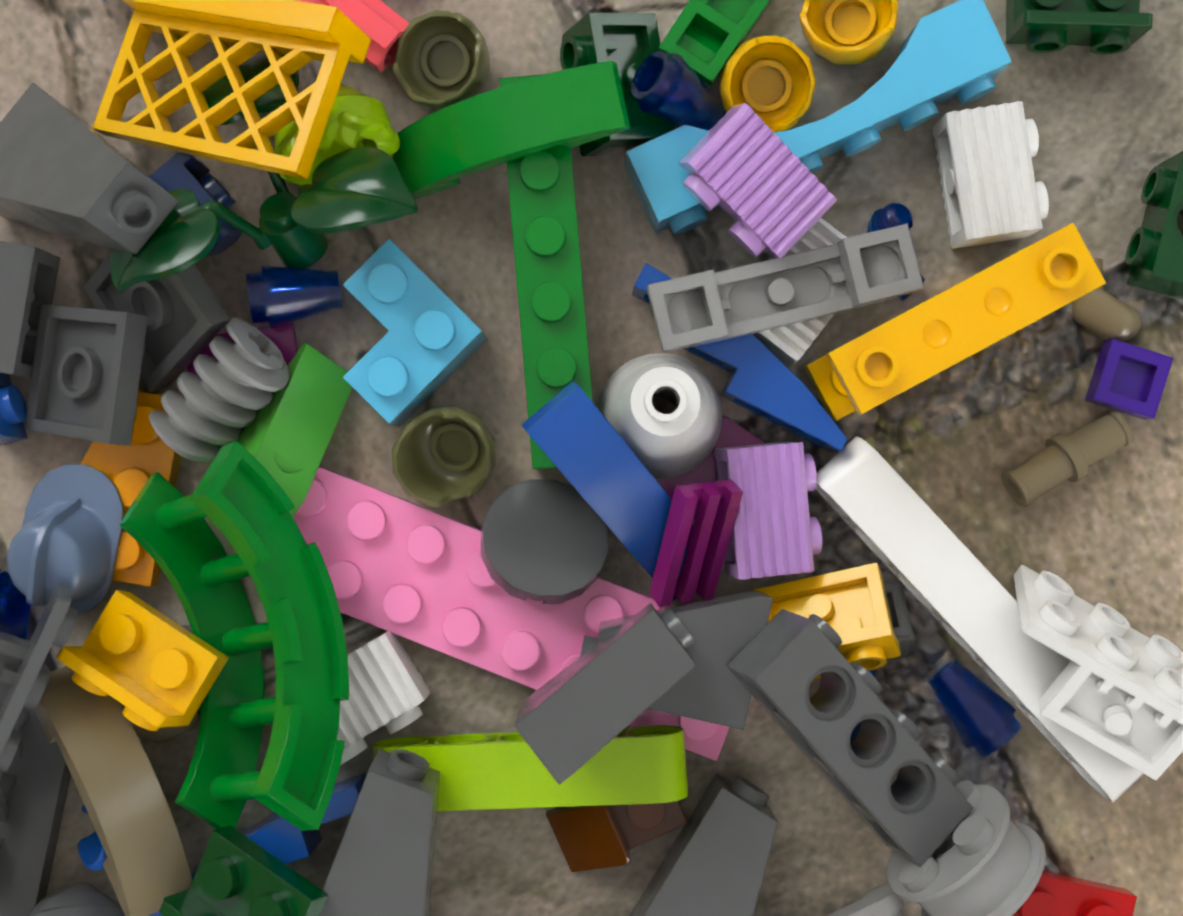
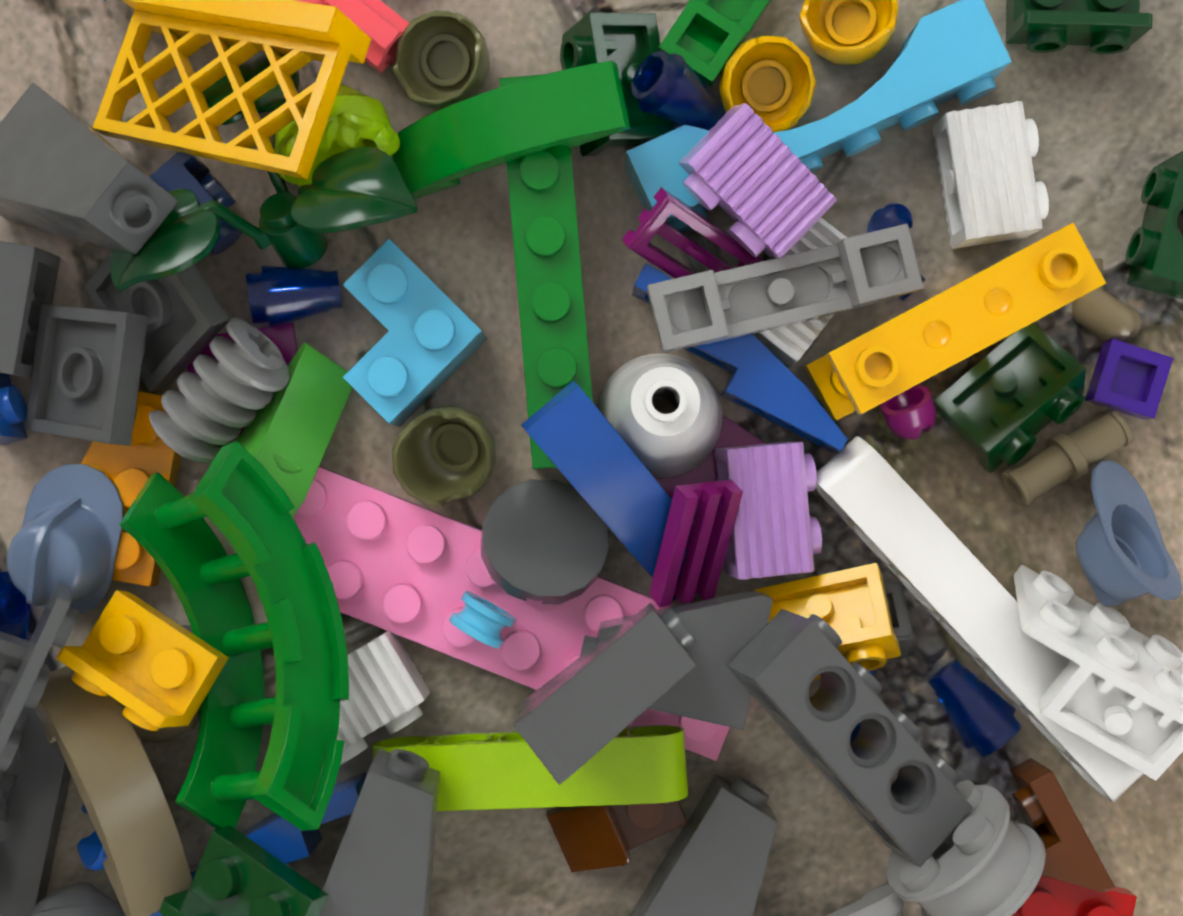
(482, 619): none -> medium azure bush
(654, 223): none -> magenta tile
(910, 412): none -> magenta hinge
(1013, 396): none -> dark green bracket
(1049, 813): none -> reddish brown slope
(1123, 543): none -> sand blue piece

